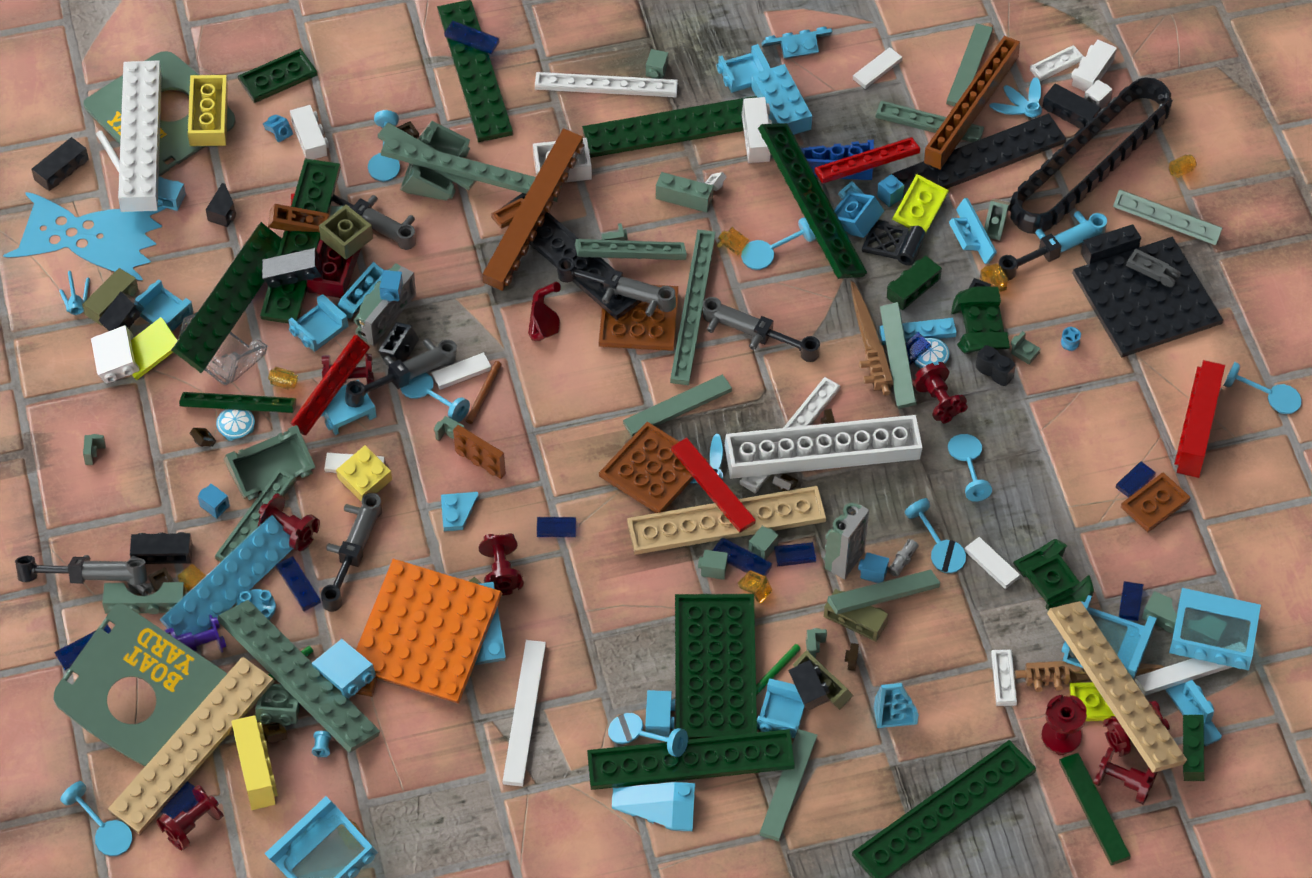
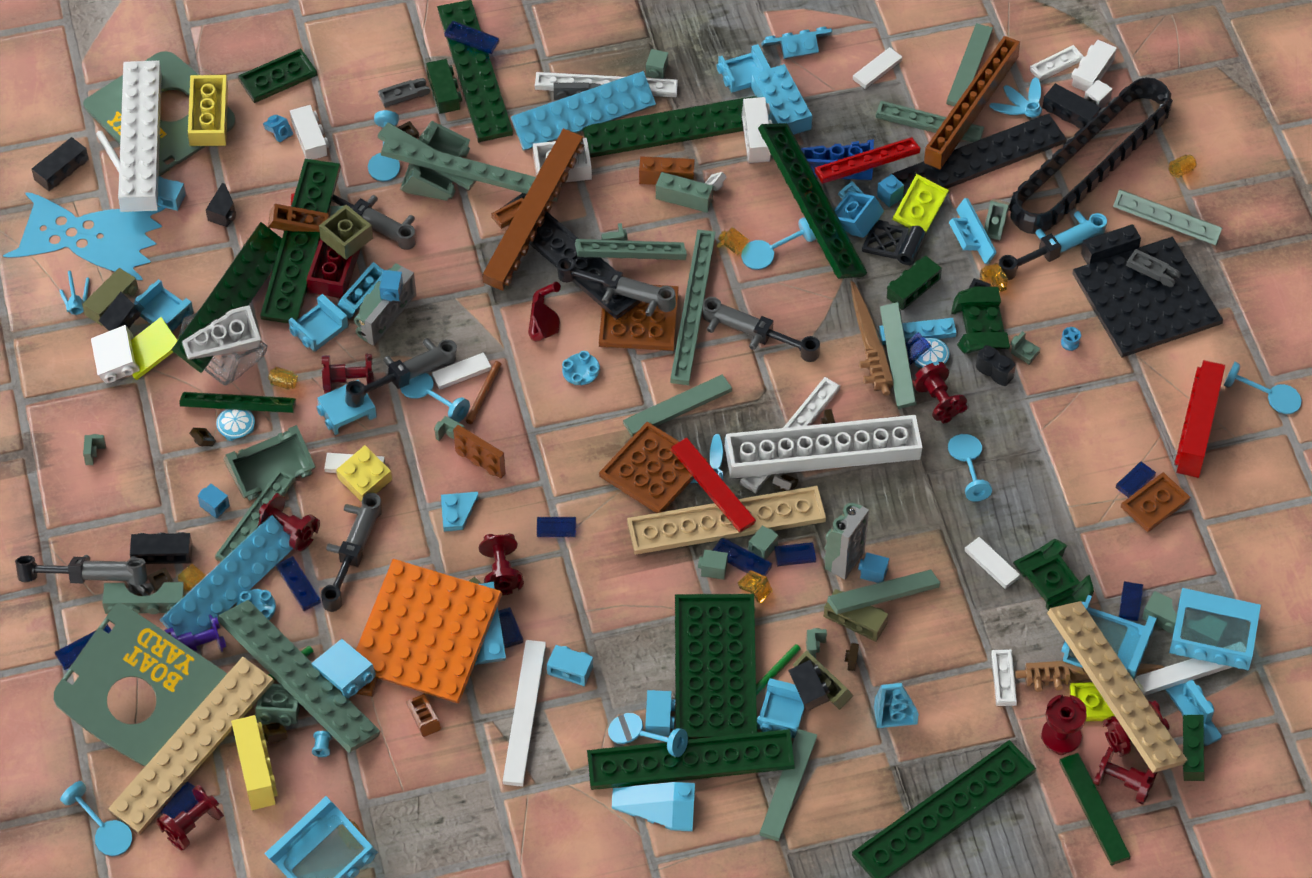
(228, 334): none -> white wedge
(292, 268): brick -> none
(330, 385): red tile -> none
(399, 342): black brick -> none
(403, 92): none -> dark grey hinge
(428, 725): none -> dark orange slope
(443, 86): none -> dark green brick
(510, 629): none -> clear blue tile
(564, 90): none -> dark grey hinge
(570, 665): none -> medium azure brick
(580, 368): none -> medium azure dish
(583, 109): none -> medium azure plate
(651, 168): none -> dark orange brick
(903, 557): light grey pin -> none
(947, 554): medium azure piece -> none

